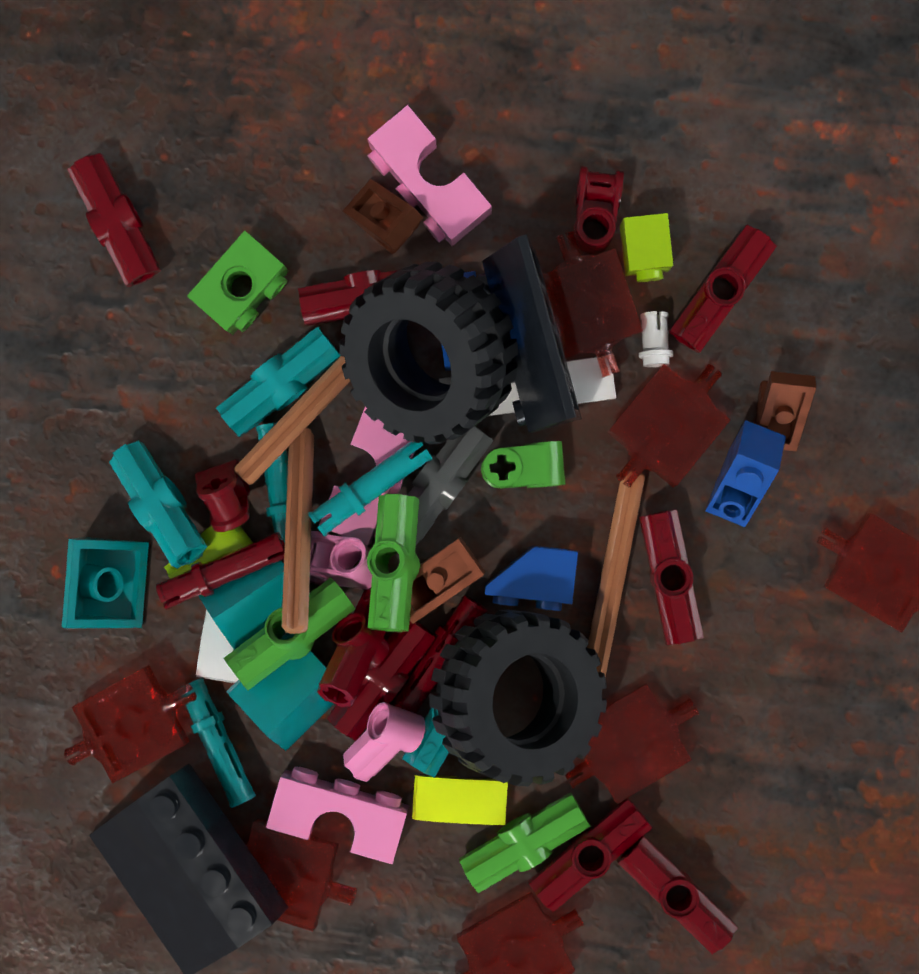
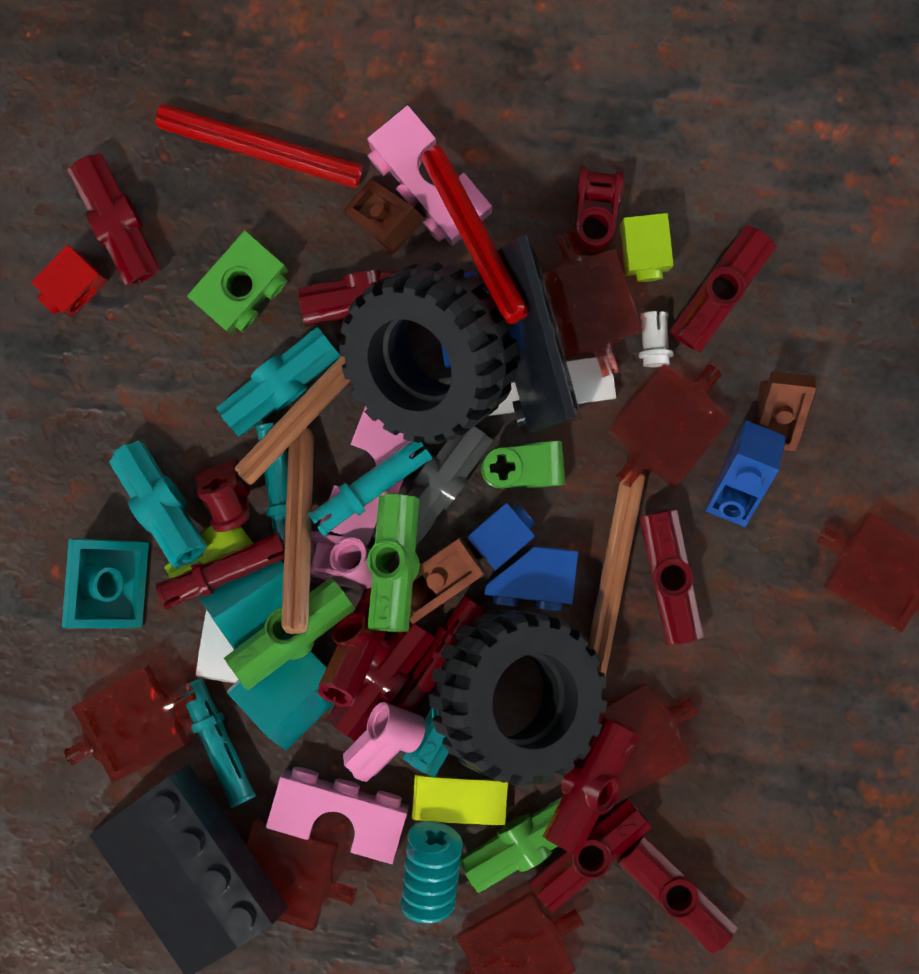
(68, 282): none -> red brick
(259, 146): none -> red axle
(431, 872): none -> teal piece
(474, 235): none -> red axle
(502, 534): none -> blue brick
(591, 787): none -> dark red piece

